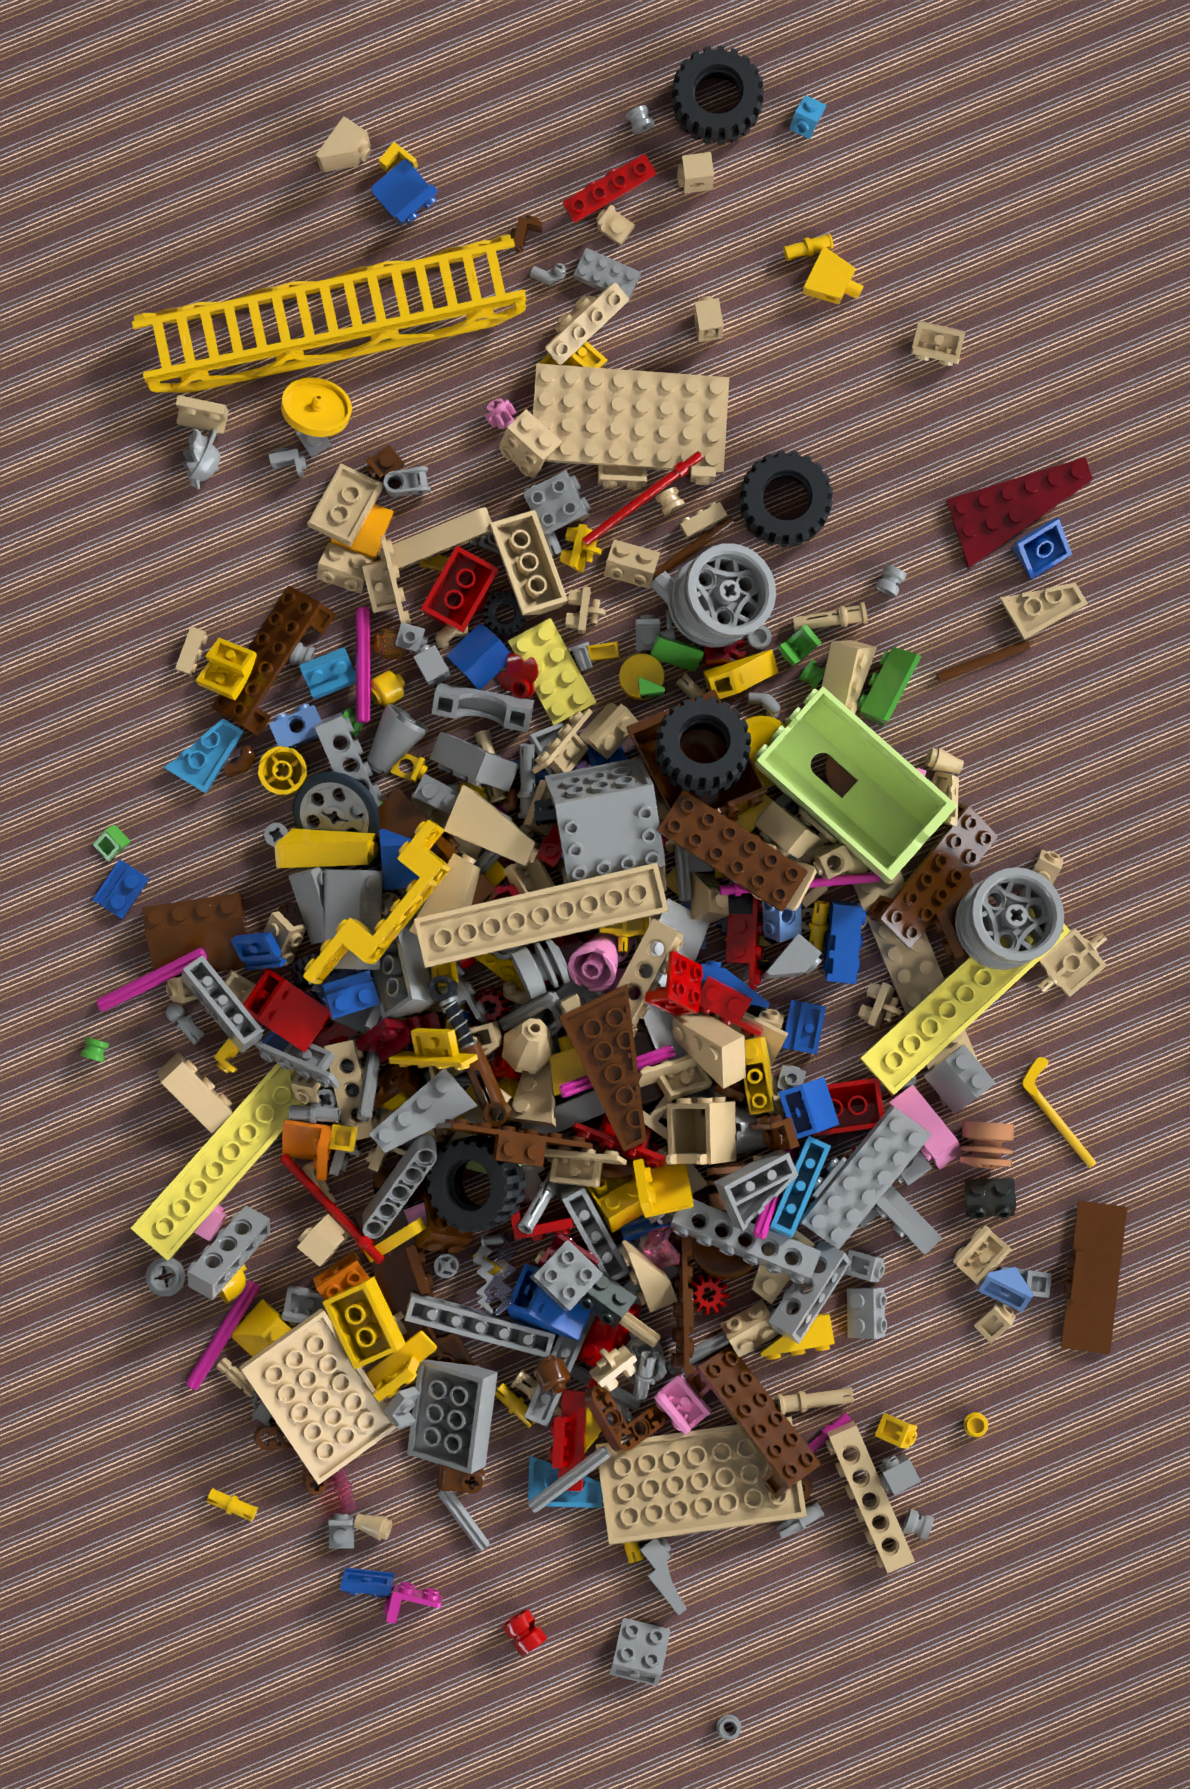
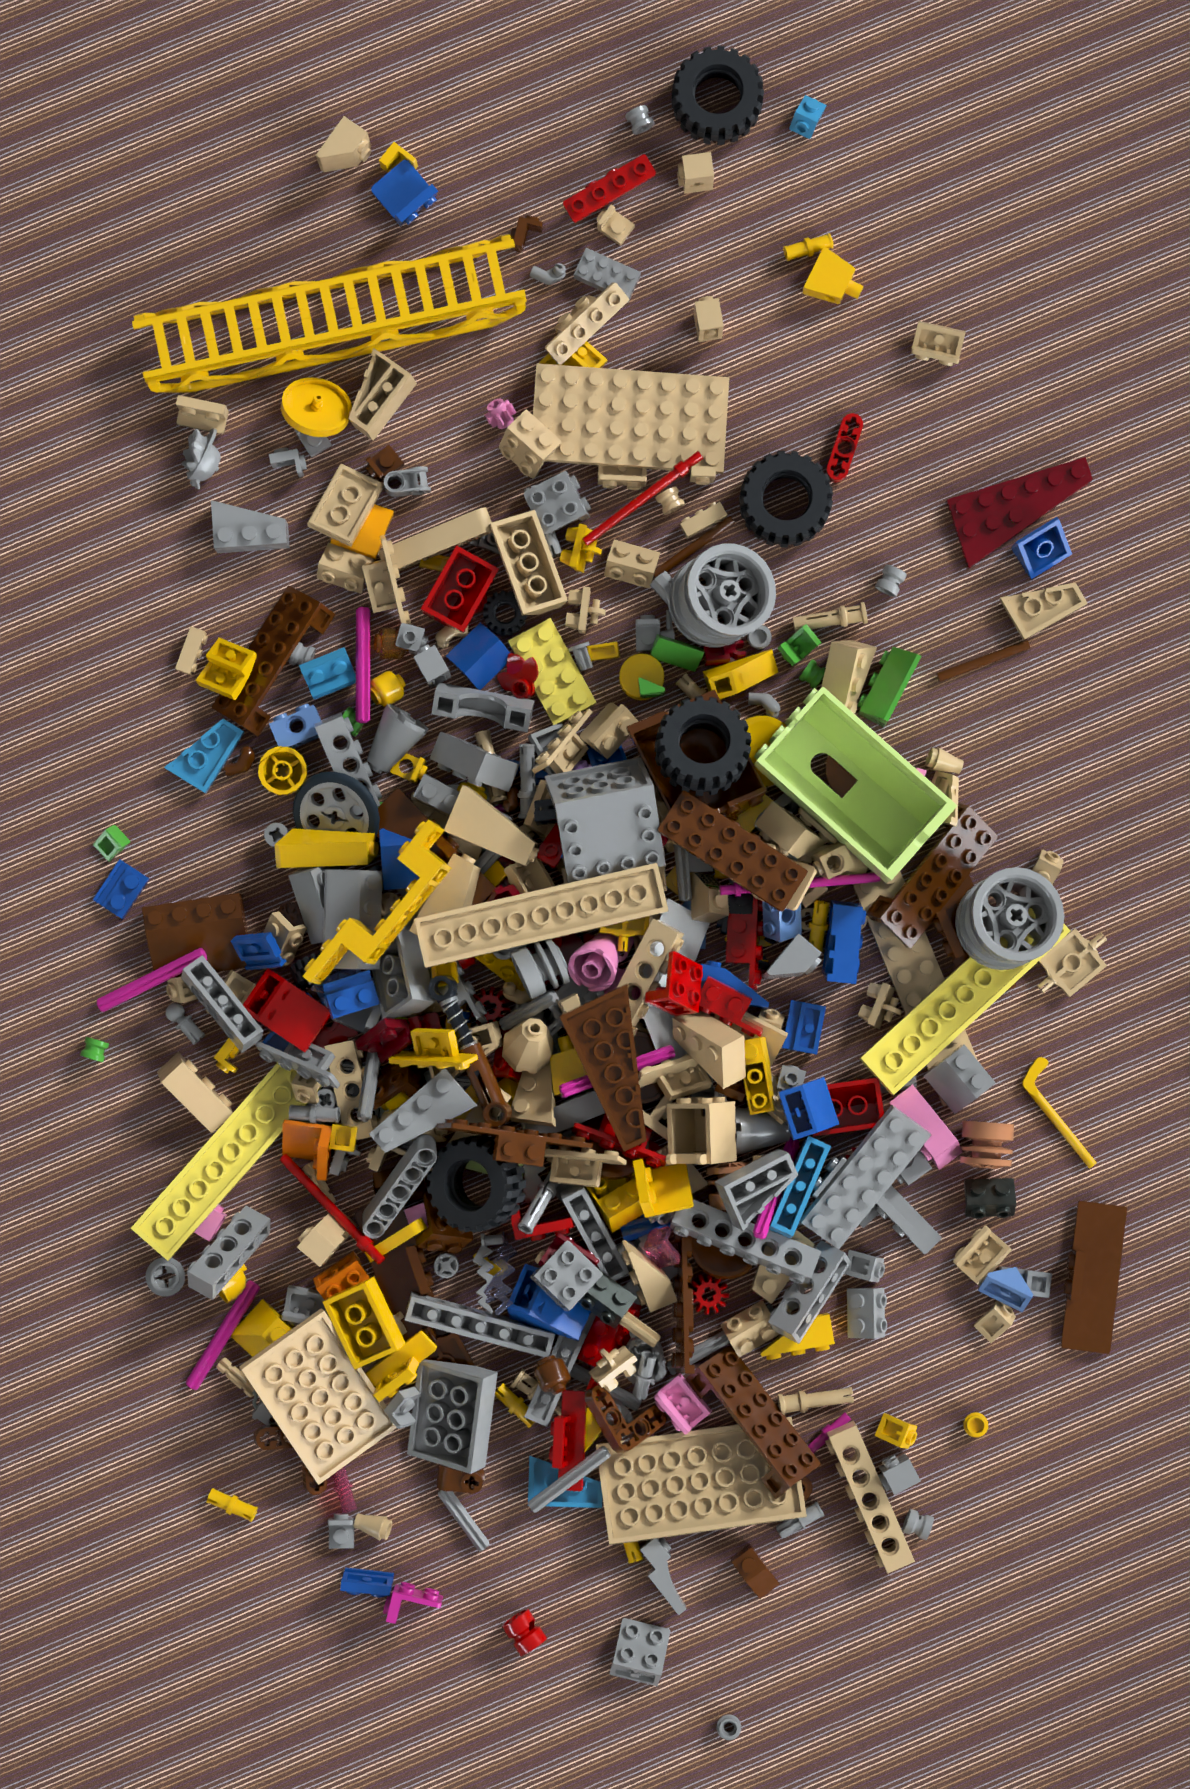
(246, 530): none -> light grey wedge
(380, 395): none -> tan wedge
(754, 1571): none -> reddish brown slope
(777, 1131): reddish brown bracket -> none
(835, 452): none -> red beam

